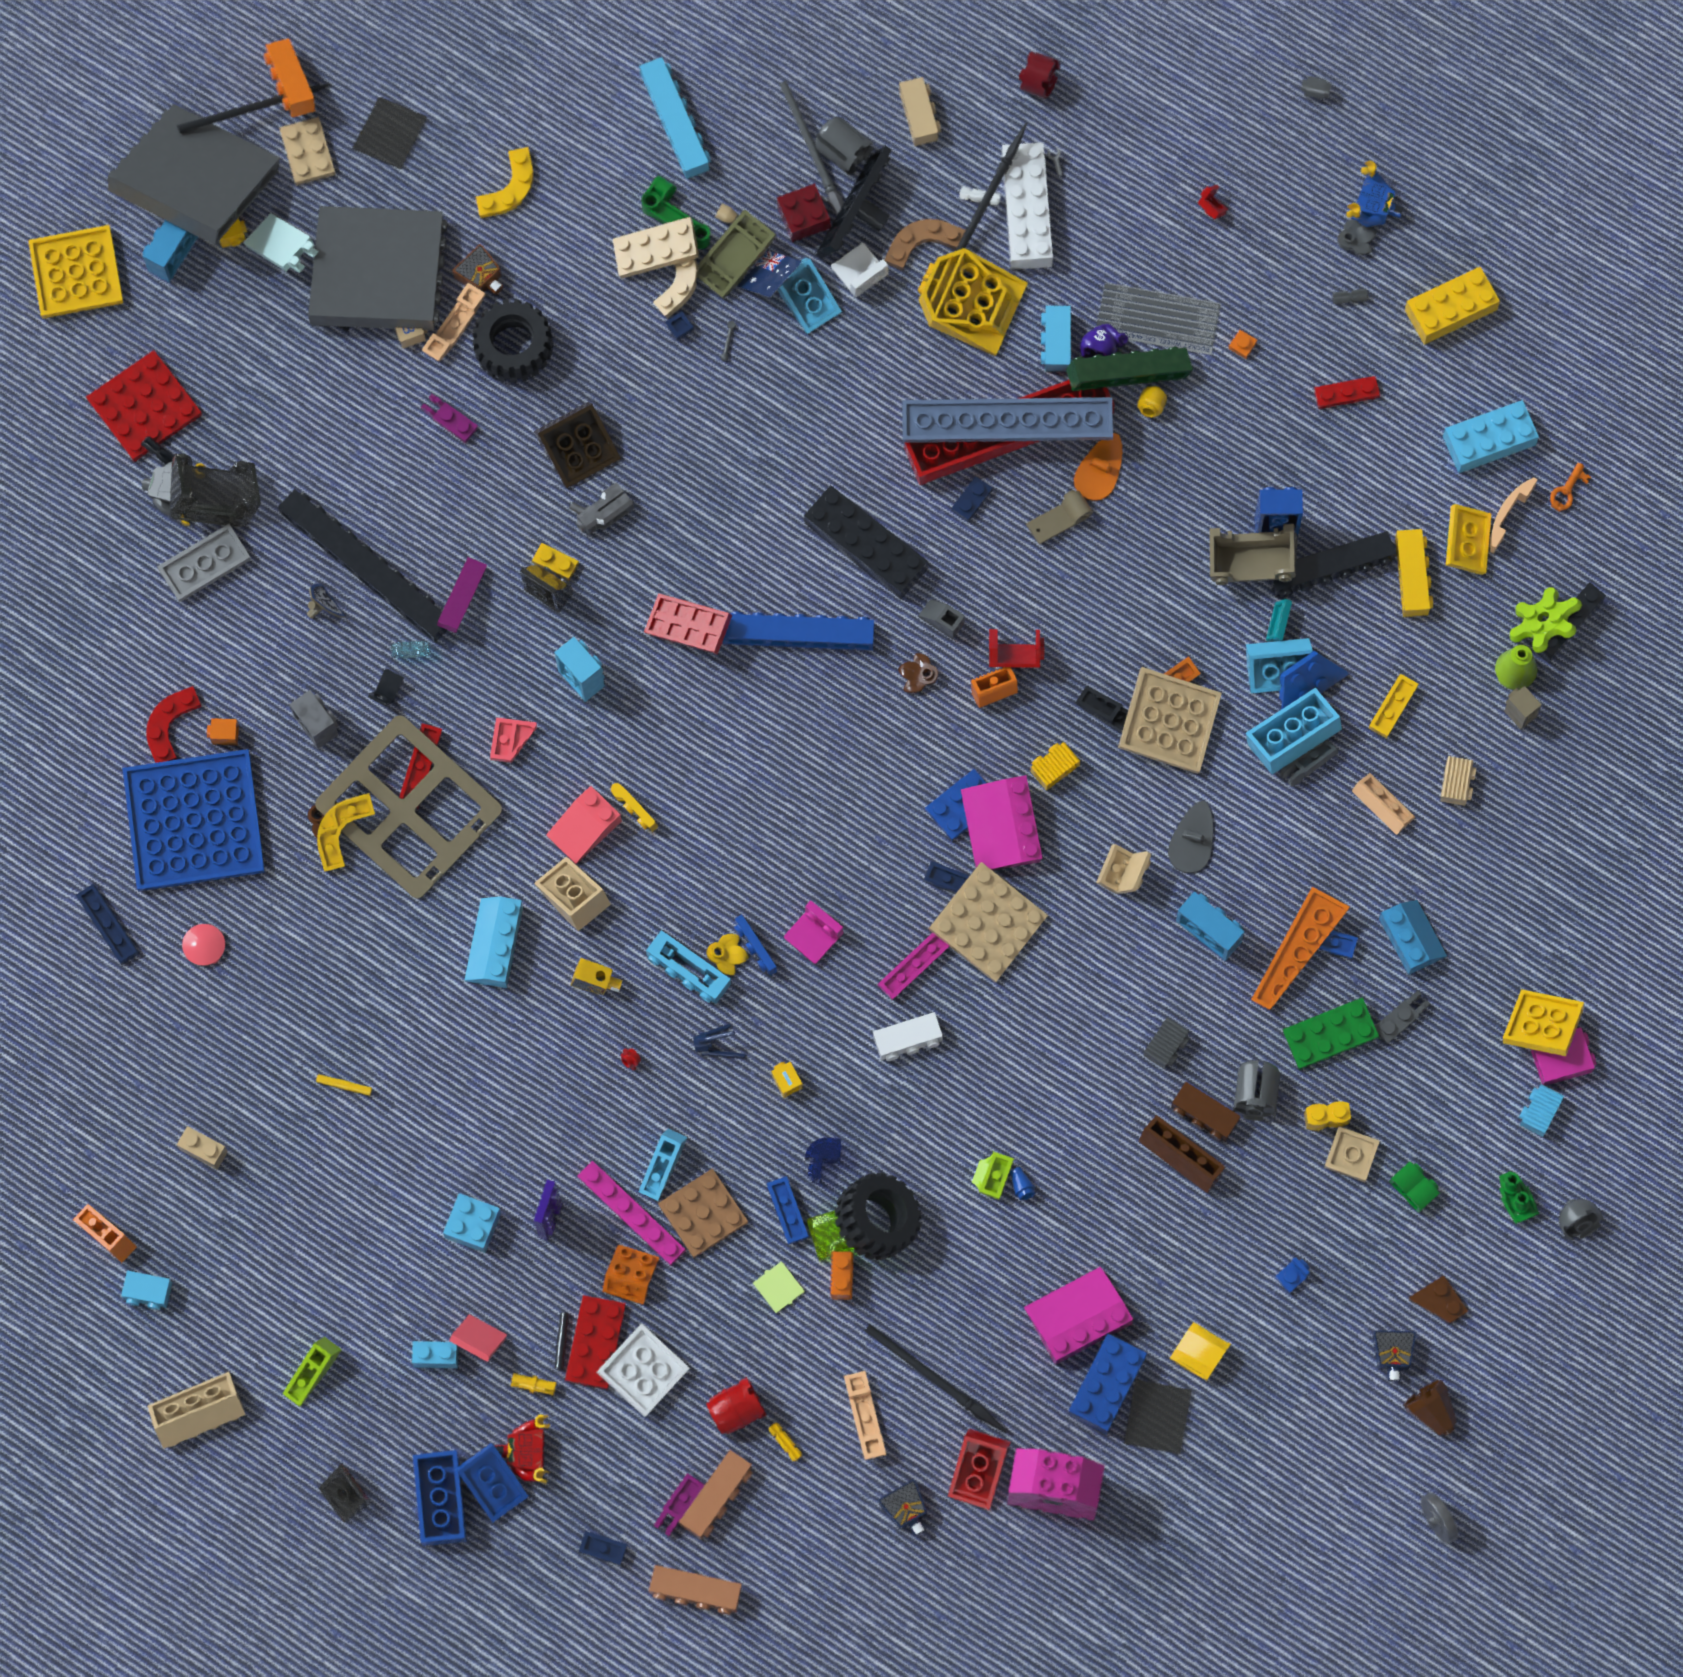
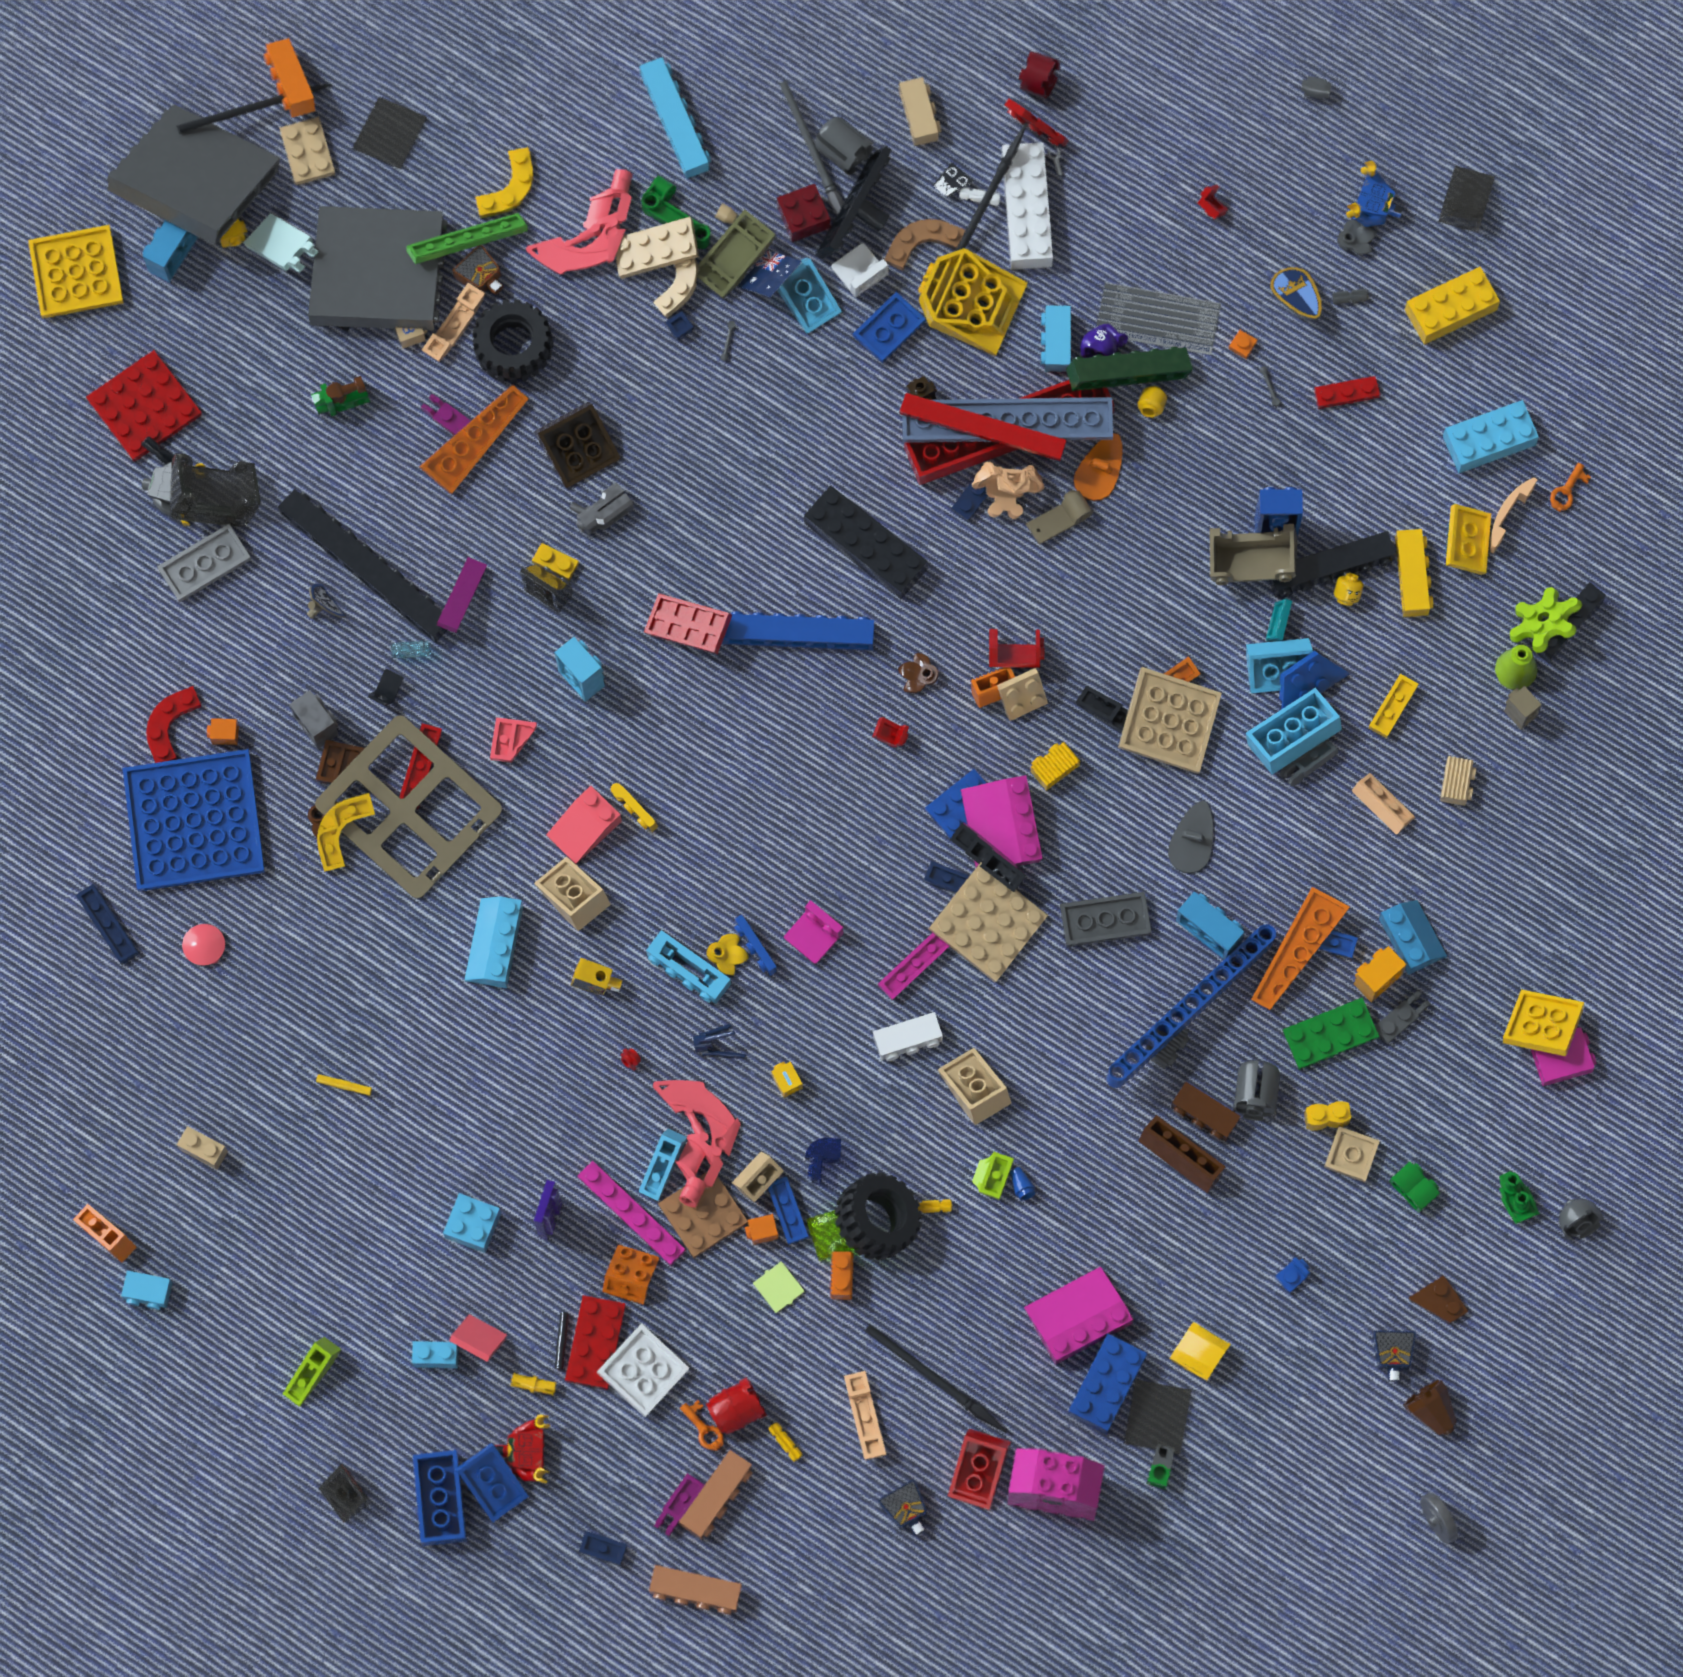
(196, 1410): tan slope -> none
(335, 760): none -> reddish brown wing
(340, 397): none -> green hips
(462, 452): none -> orange wing
(466, 238): none -> bright green tile
(564, 257): none -> coral piece
(690, 1412): none -> orange piece
(694, 1098): none -> coral piece
(757, 1176): none -> tan brick
(761, 1229): none -> orange brick
(889, 327): none -> blue plate
(890, 732): none -> red bracket
(922, 388): none -> dark brown brick
(935, 1206): none -> yellow axle
(943, 618): dark grey slope -> none
(952, 180): none -> black sticker
(975, 1086): none -> tan slope
(982, 426): none -> red tile
(992, 859): none -> black slope
(1007, 486): none -> light nougat piece
(1022, 694): none -> tan plate
(1035, 124): none -> red plate
(1105, 919): none -> dark grey plate
(1123, 870): tan bracket -> none
(1161, 1466): none -> leg
(1186, 1013): none -> blue beam
(1275, 402): none -> dark grey hinge
(1297, 292): none -> shield
(1348, 589): none -> yellow head
(1379, 974): none -> light orange brick
(1466, 199): none -> clear smoke slope
(1541, 1110): medium azure brick -> none

